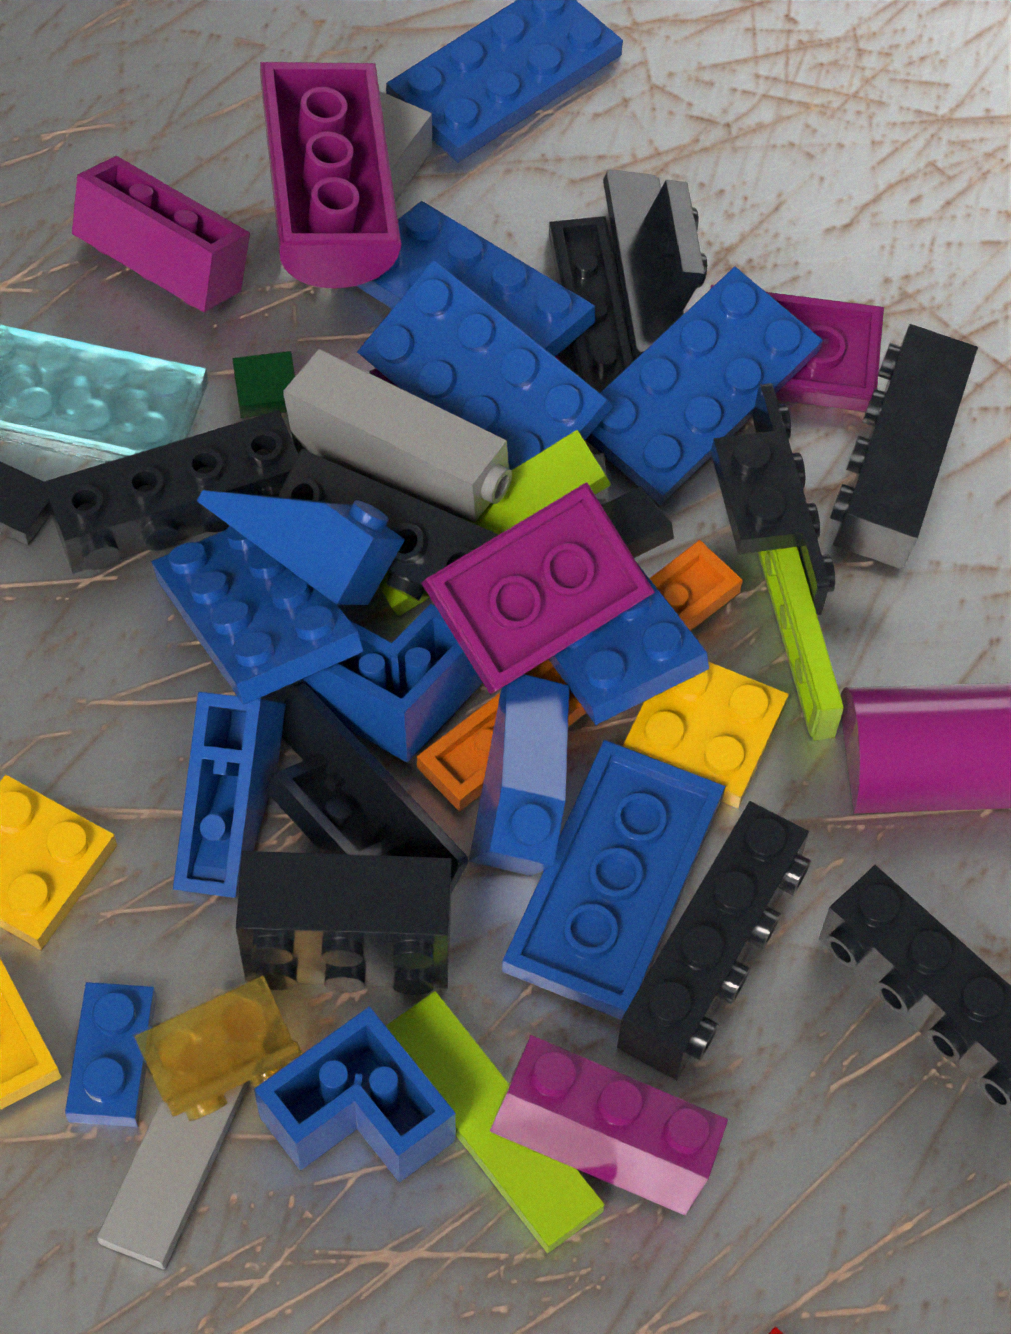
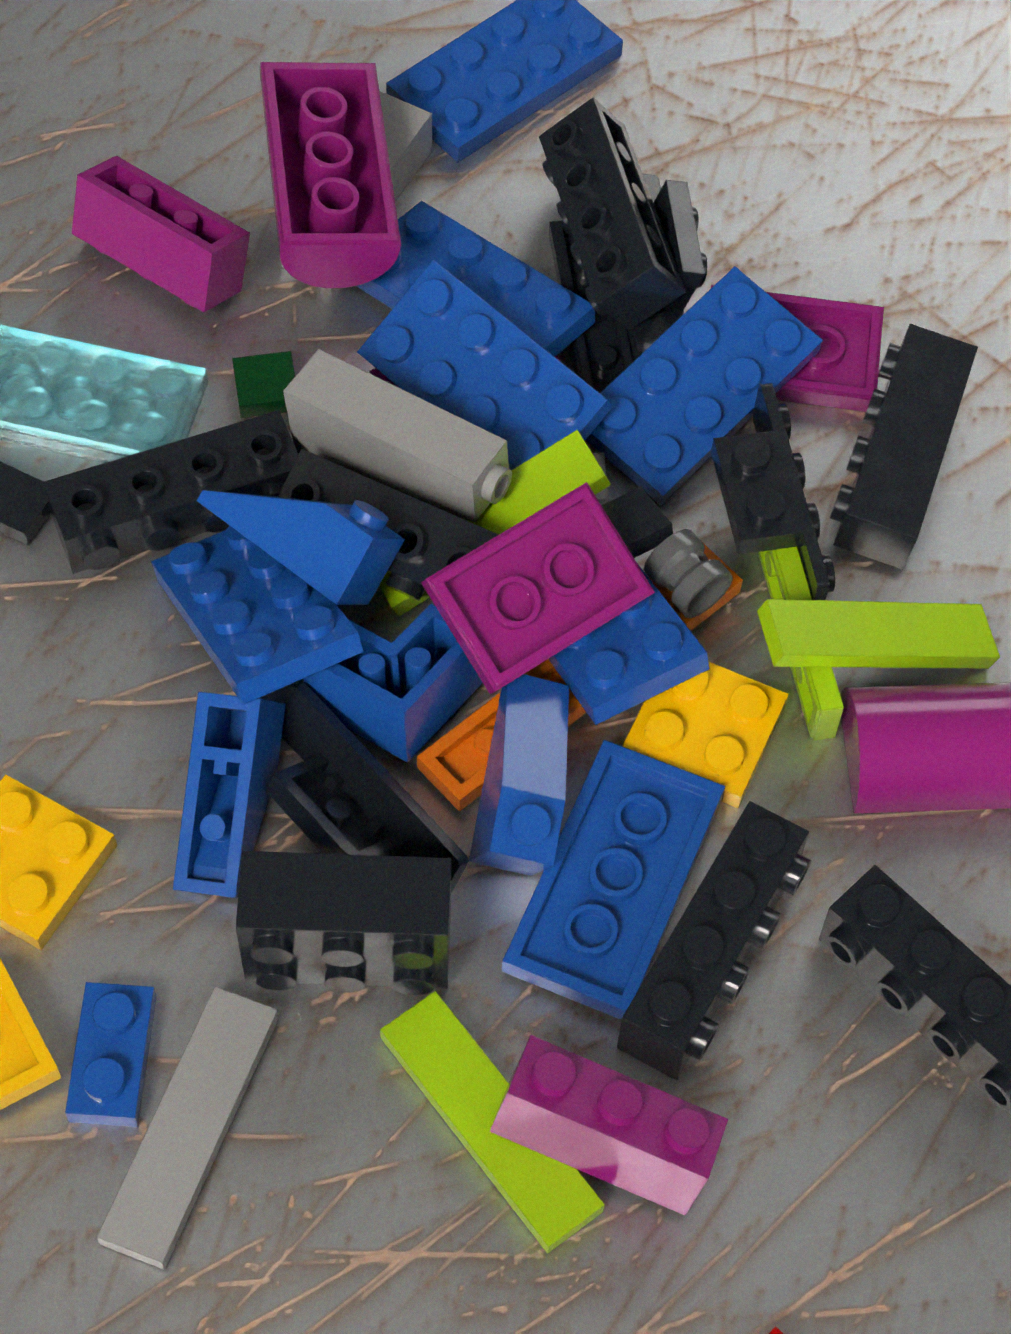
(217, 1048): clear yellow bracket -> none
(358, 1083): blue brick -> none
(610, 216): none -> black brick
(686, 571): none -> dark grey wheel
(877, 634): none -> lime tile

